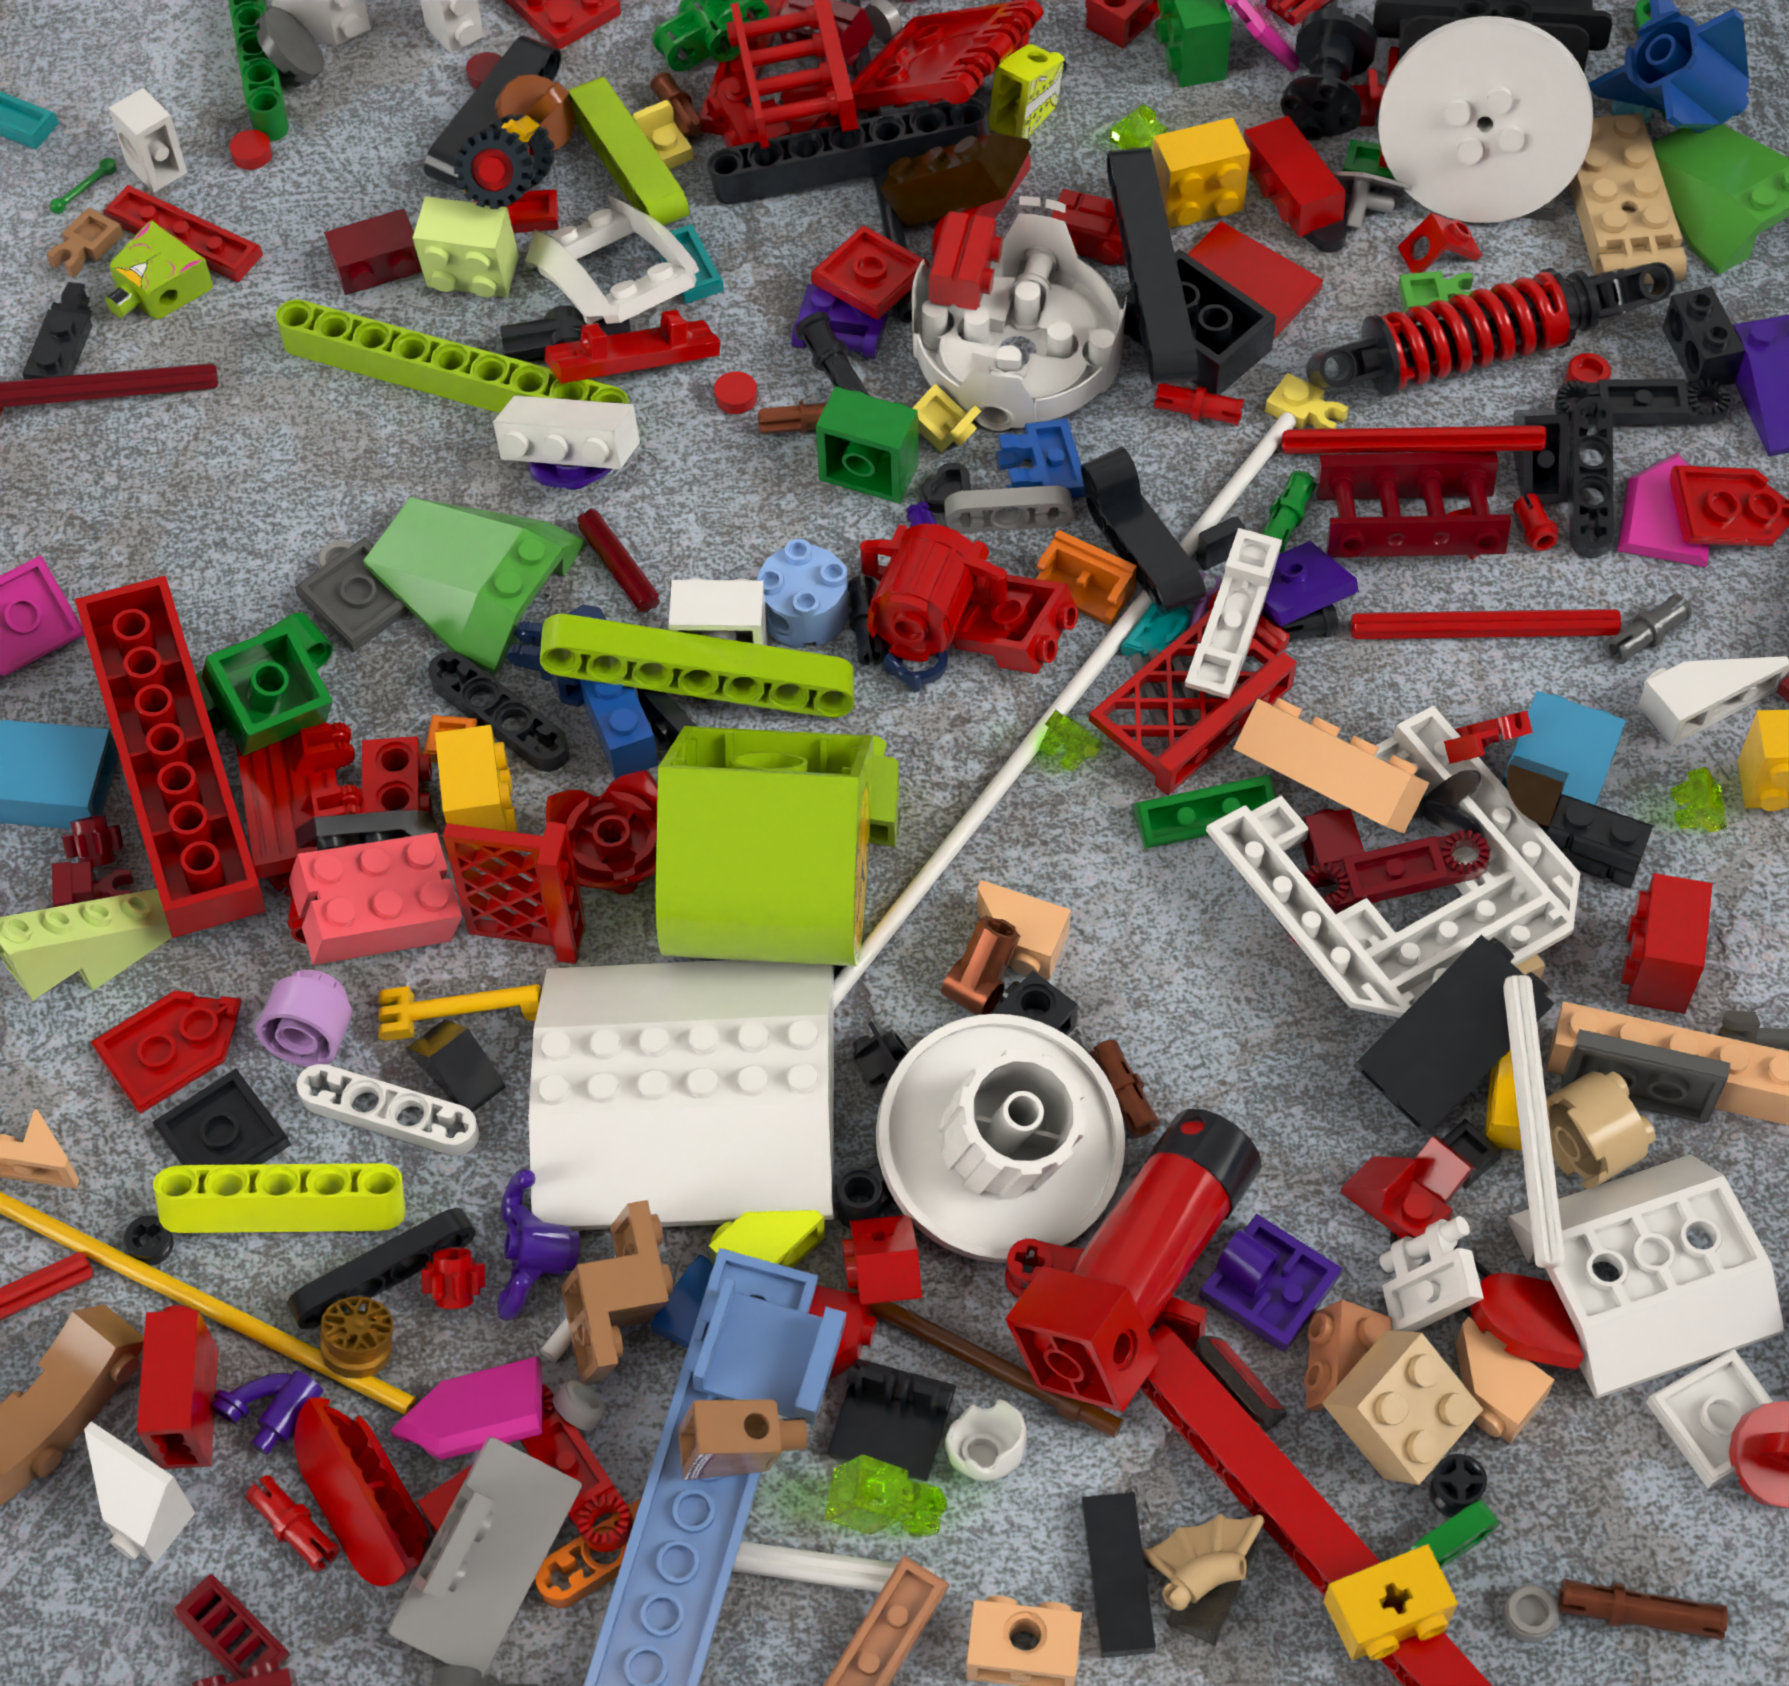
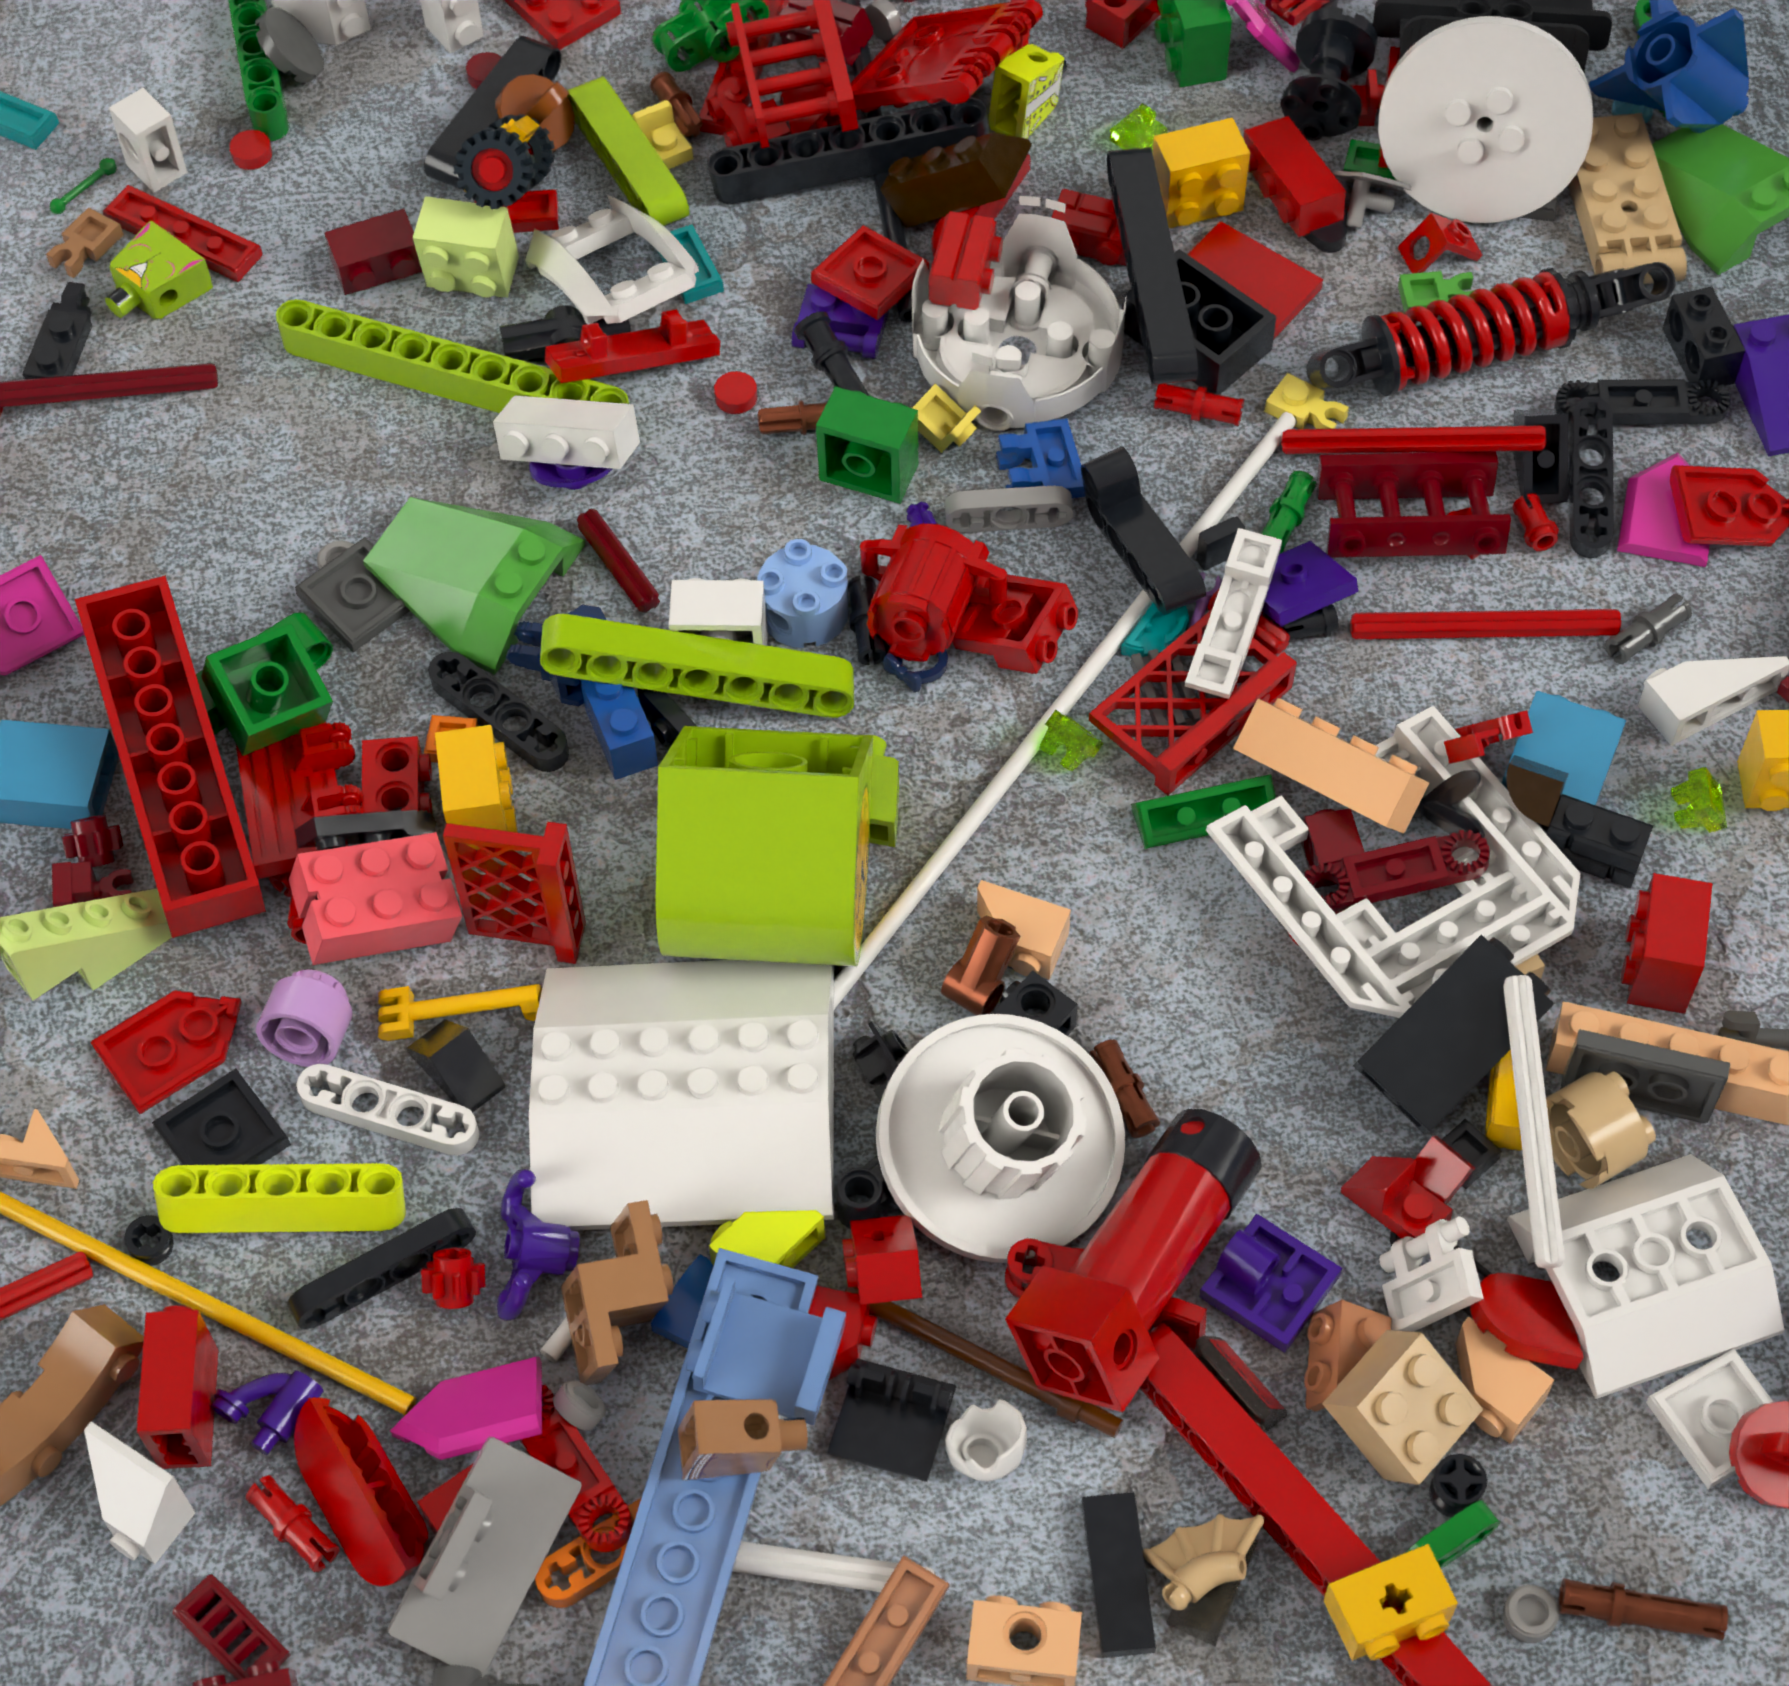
(356, 1341): pearl gold wheel -> none
(622, 812): red brick -> none
(875, 1495): clear neon green brick -> none
(948, 480): black tile -> none
(1095, 578): orange hinge -> none
(1588, 368): red tile -> none

